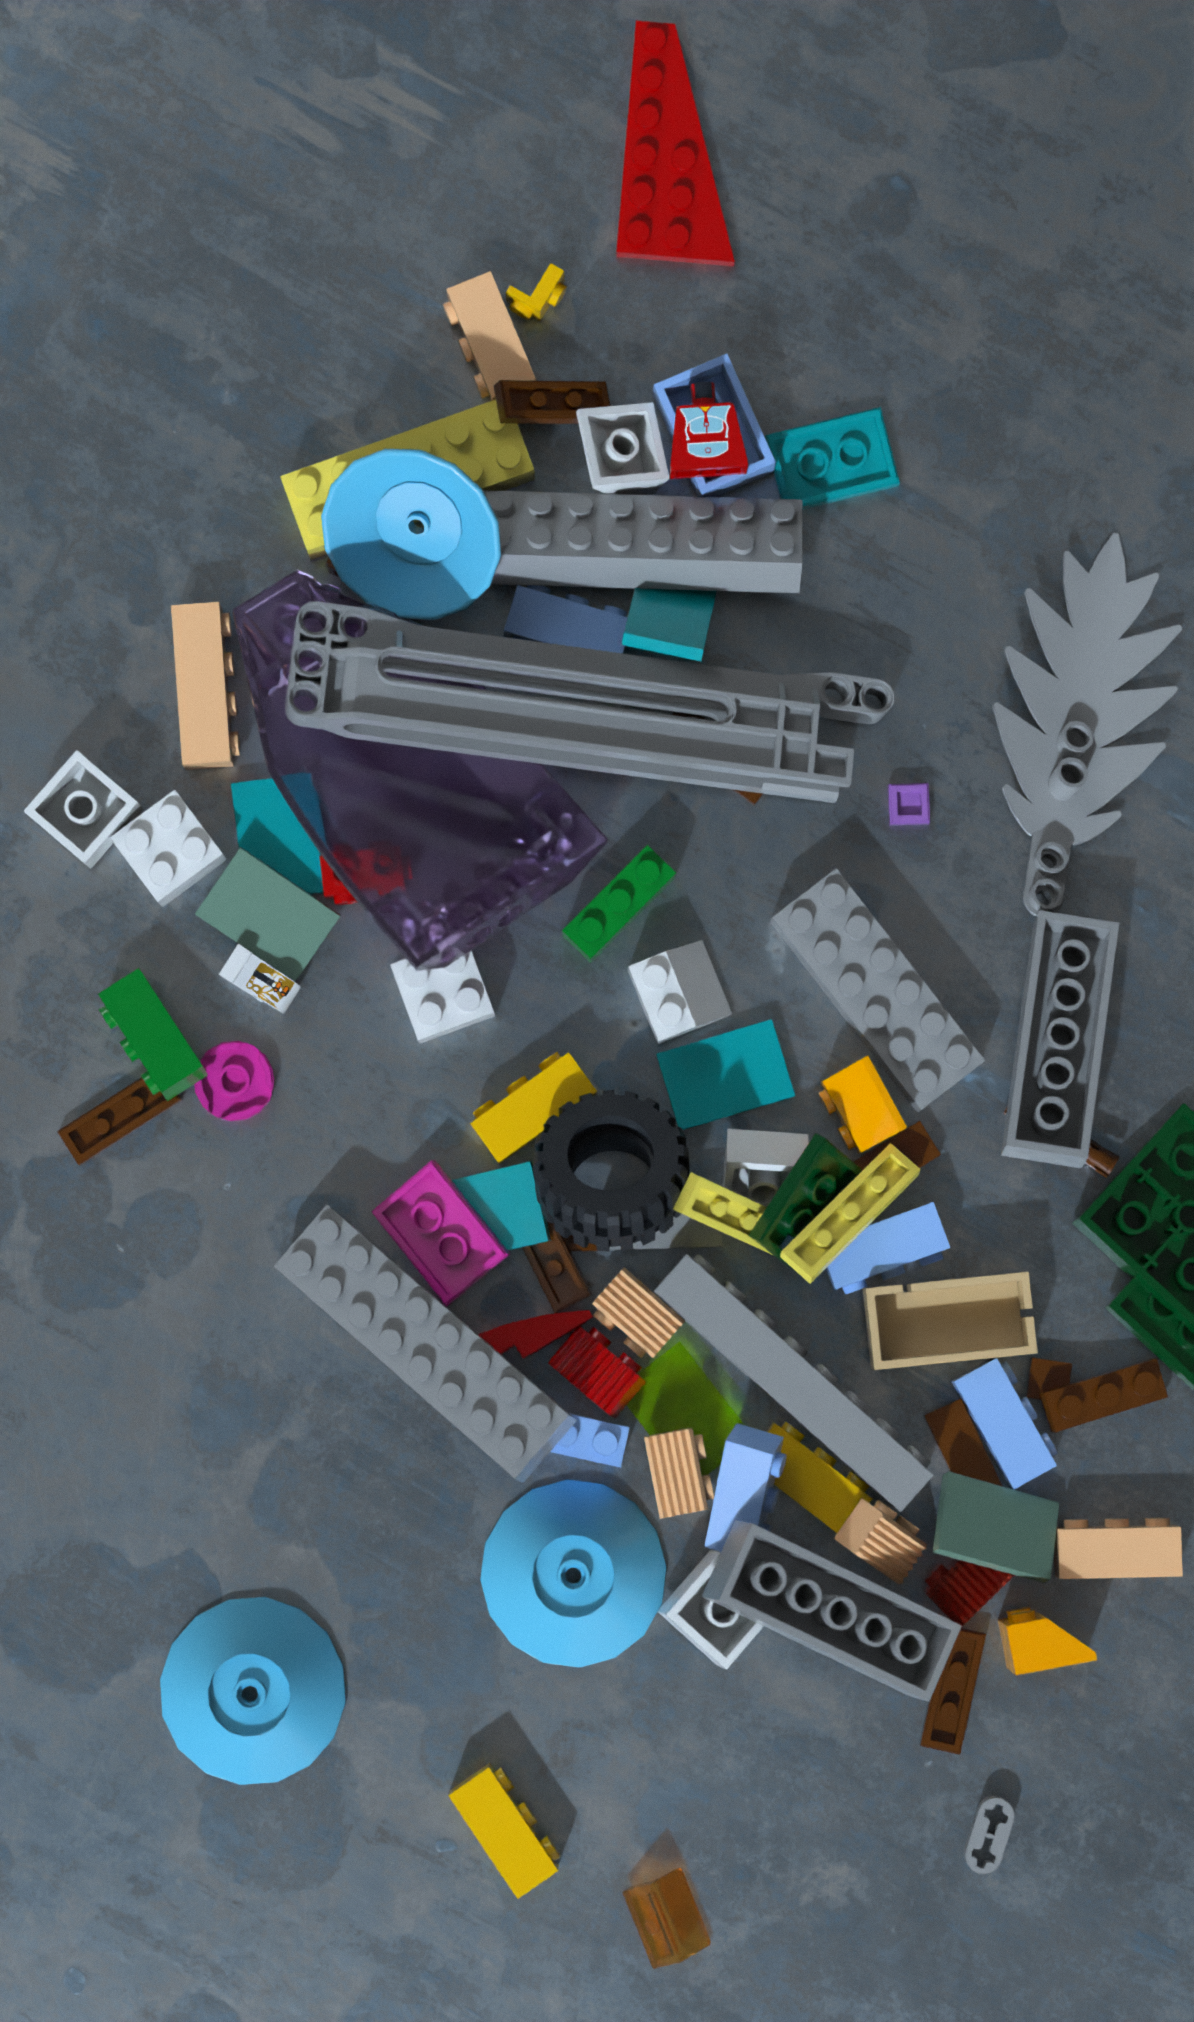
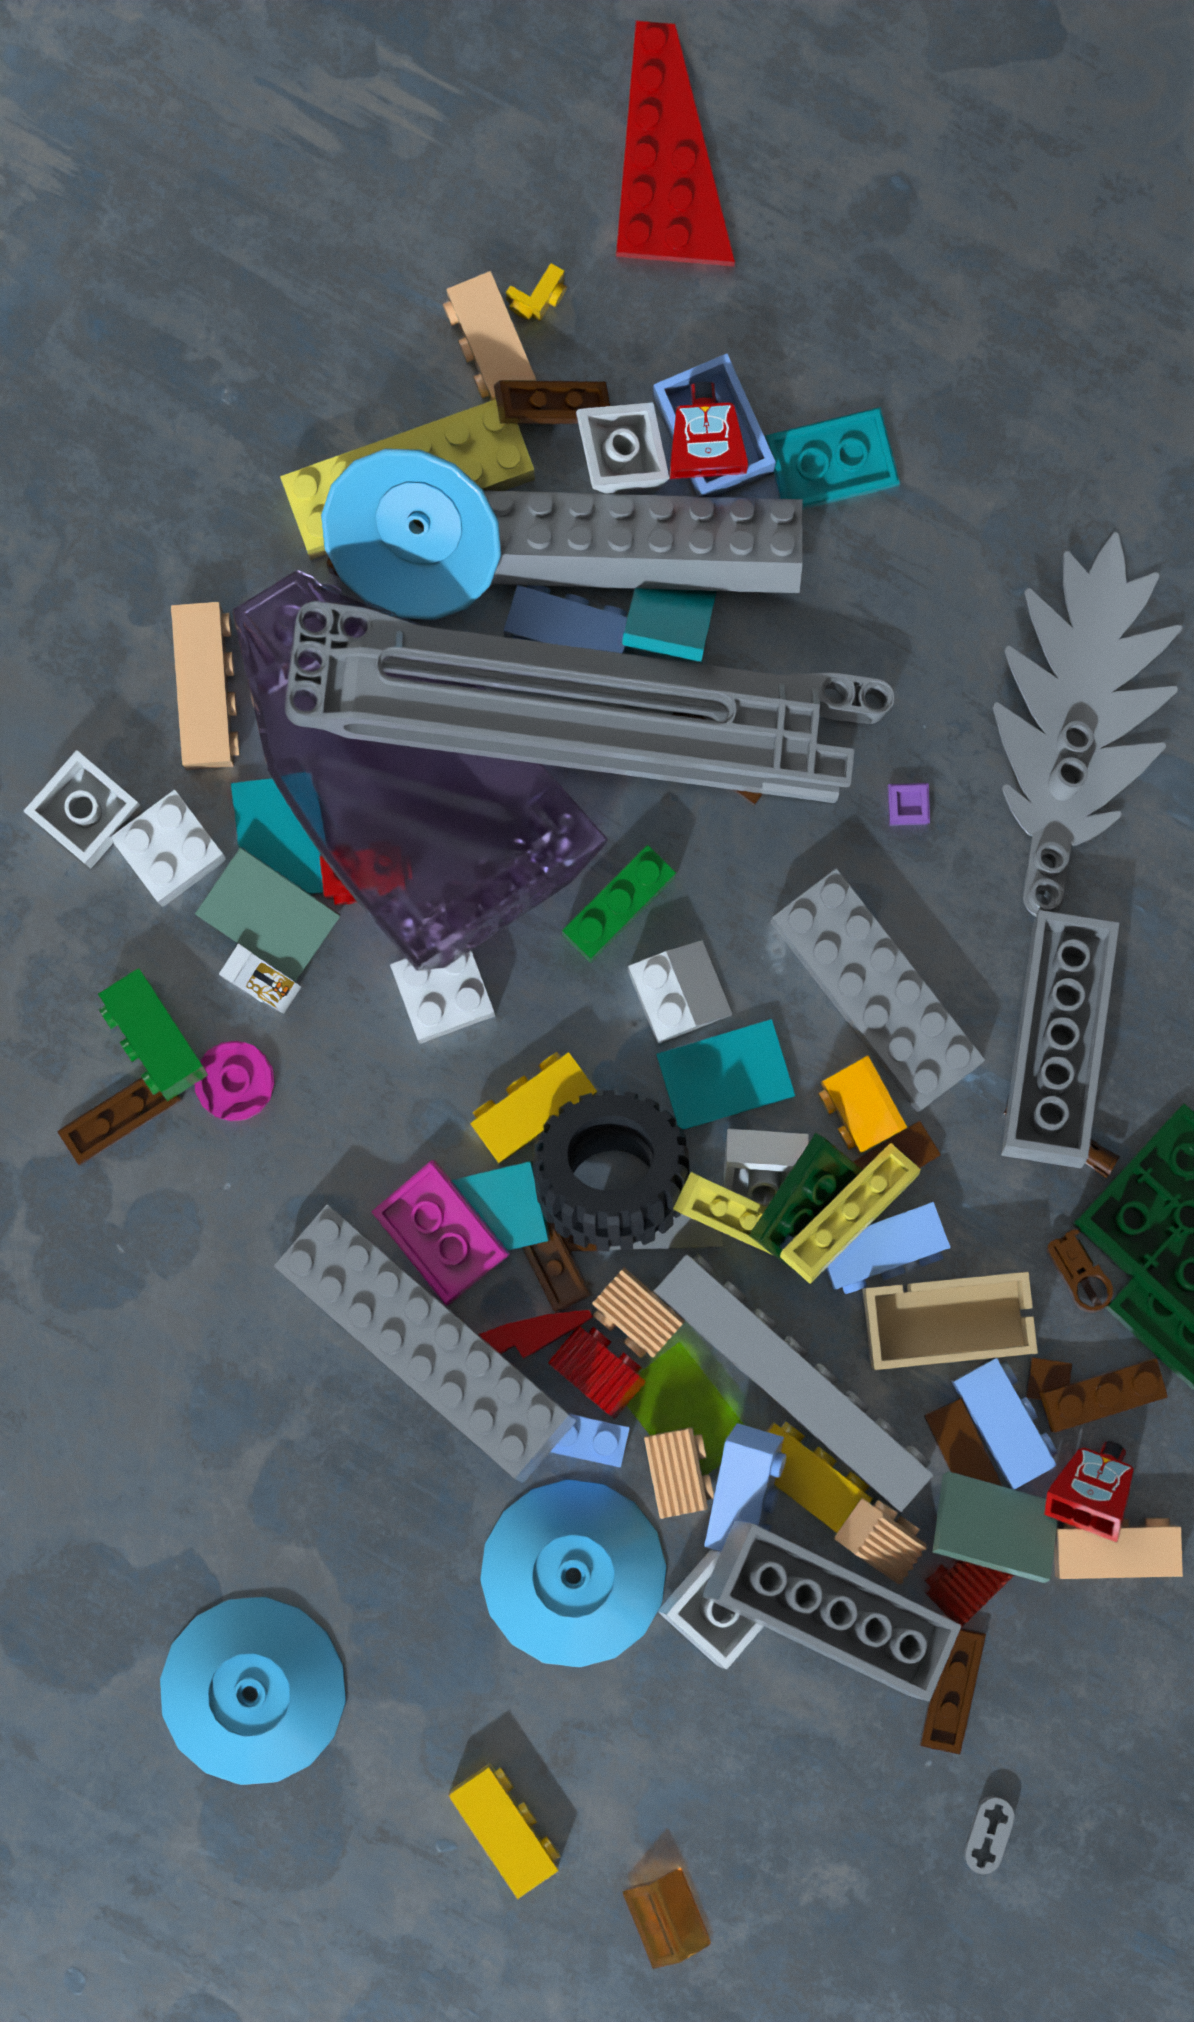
(1038, 1644): light orange slope -> none
(1075, 1267): none -> reddish brown piece
(1093, 1491): none -> red torso

